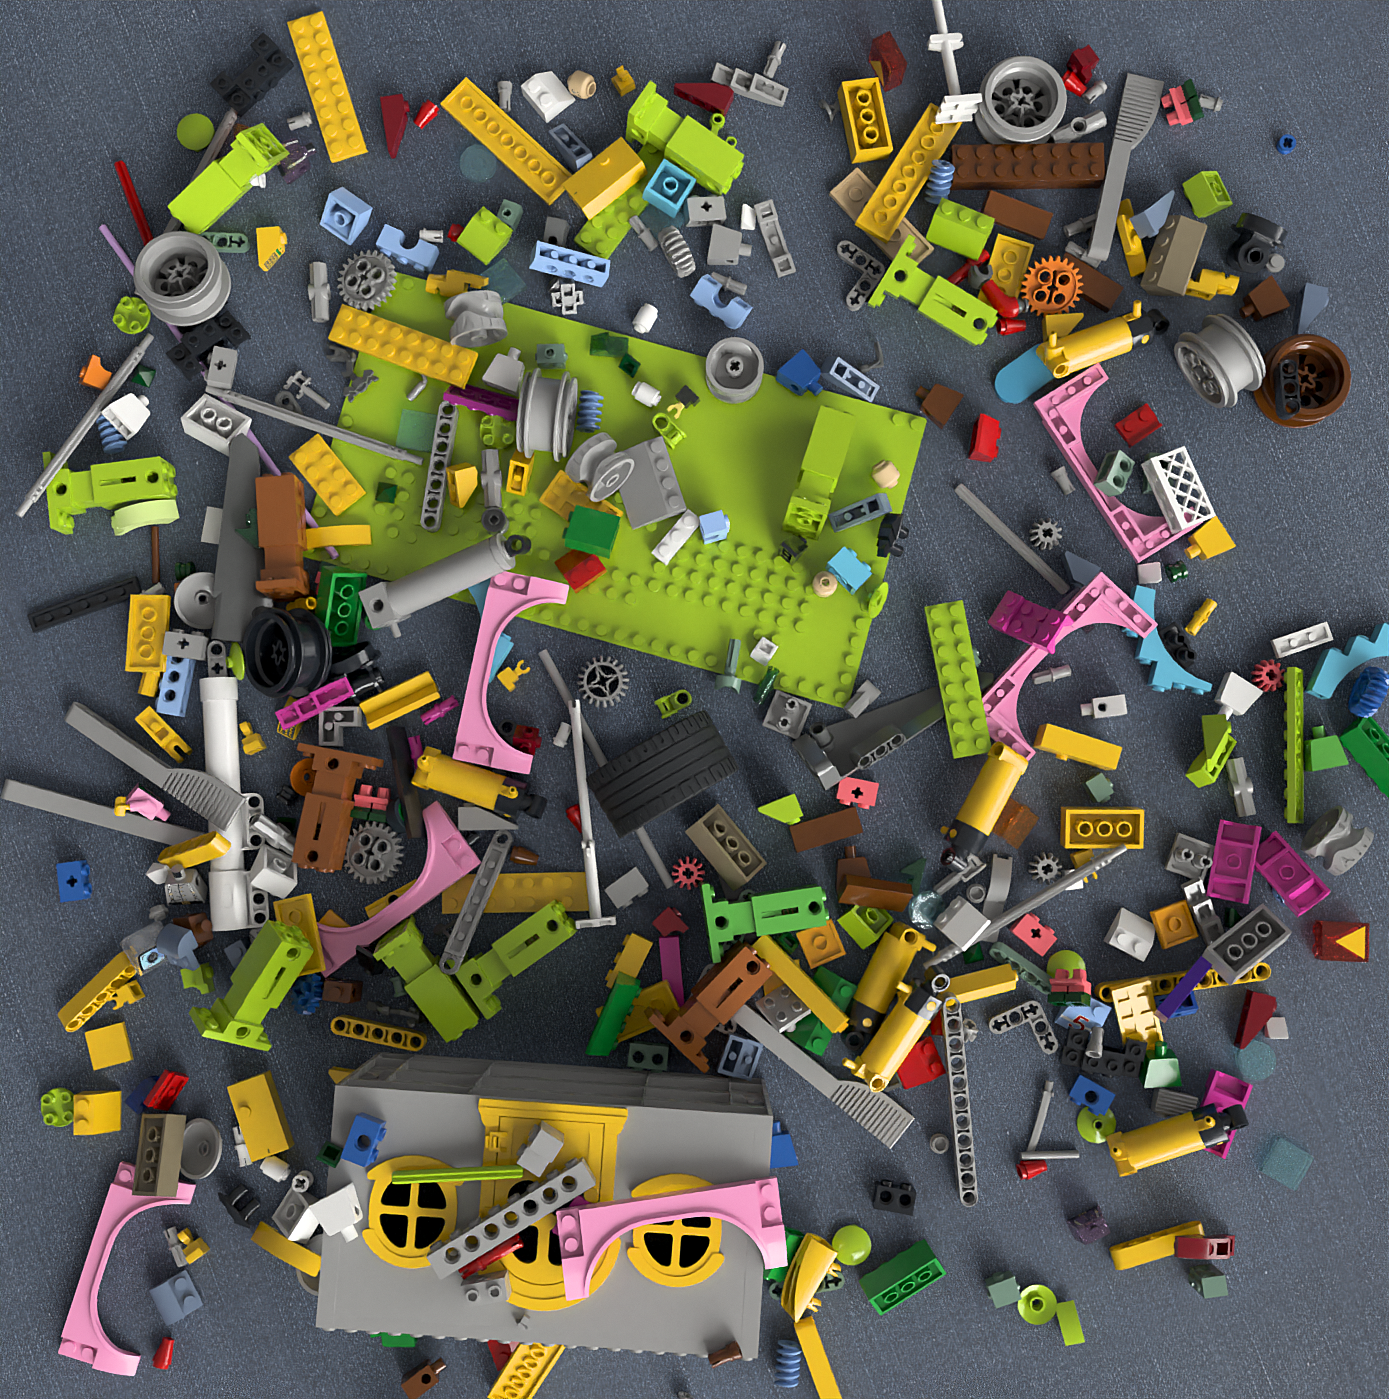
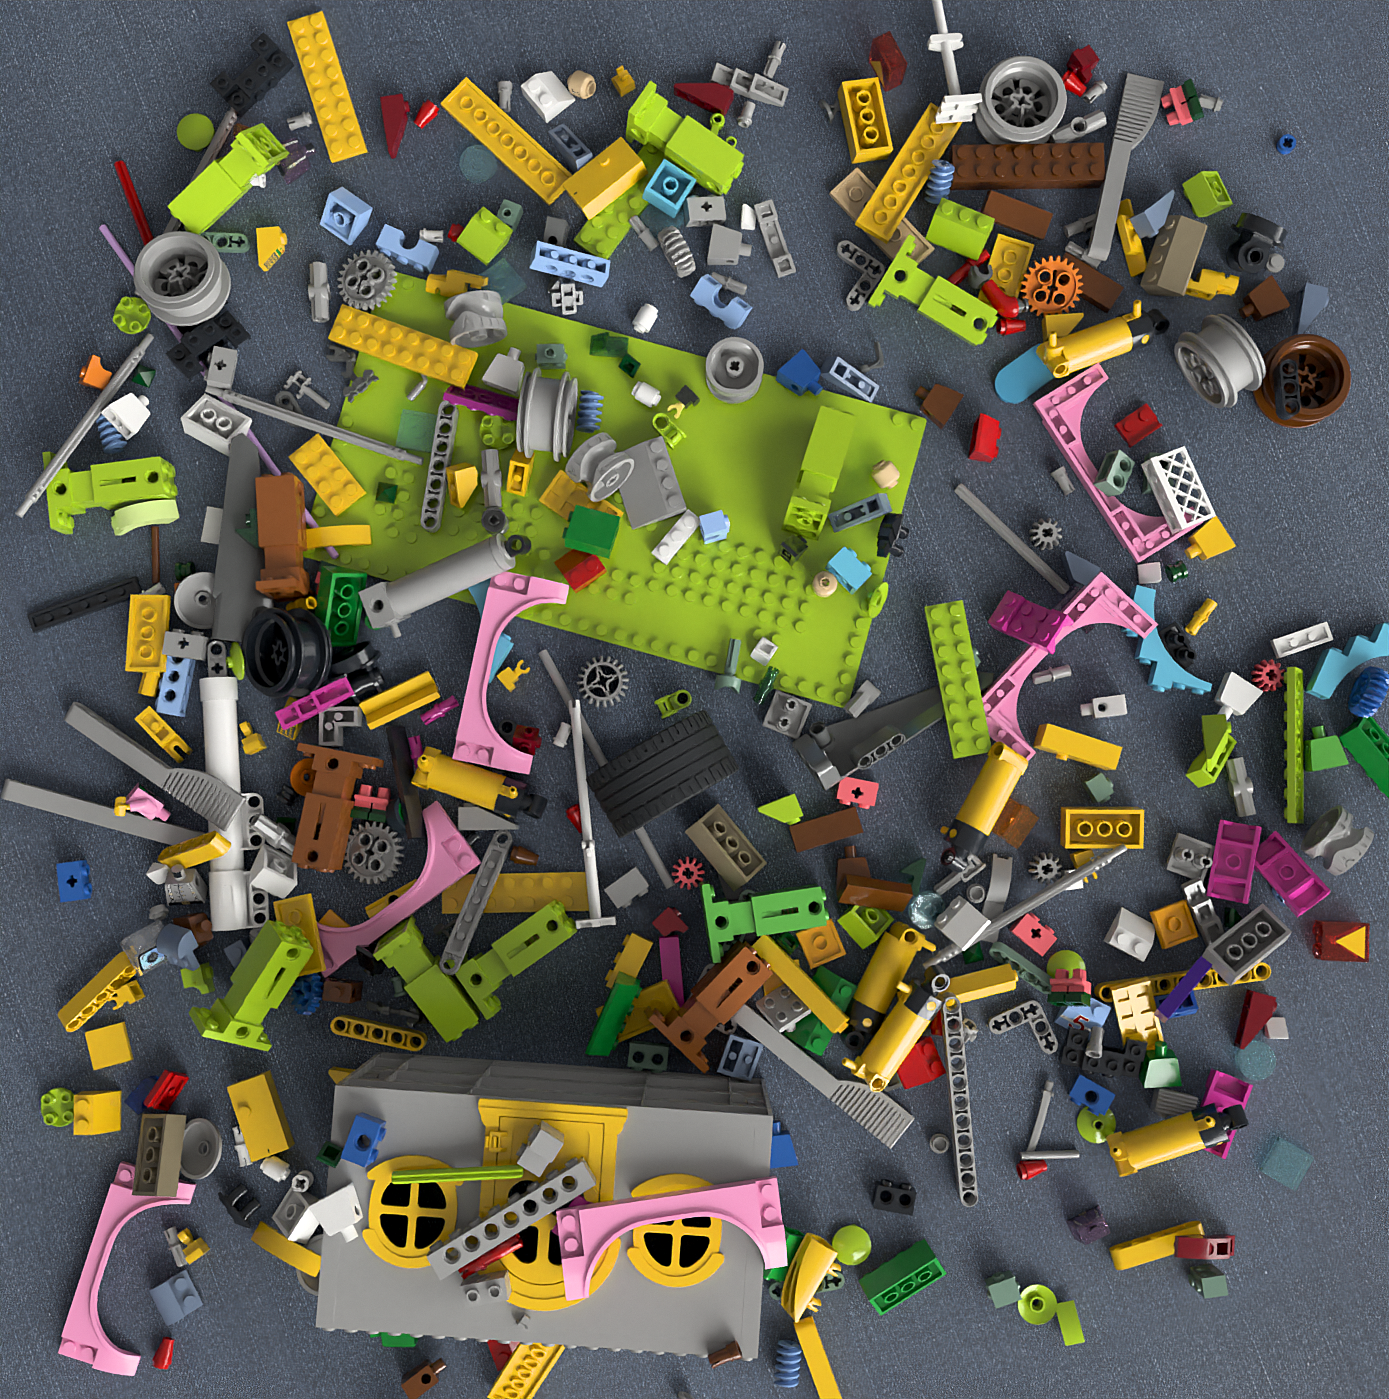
(744, 119): none -> light grey pin

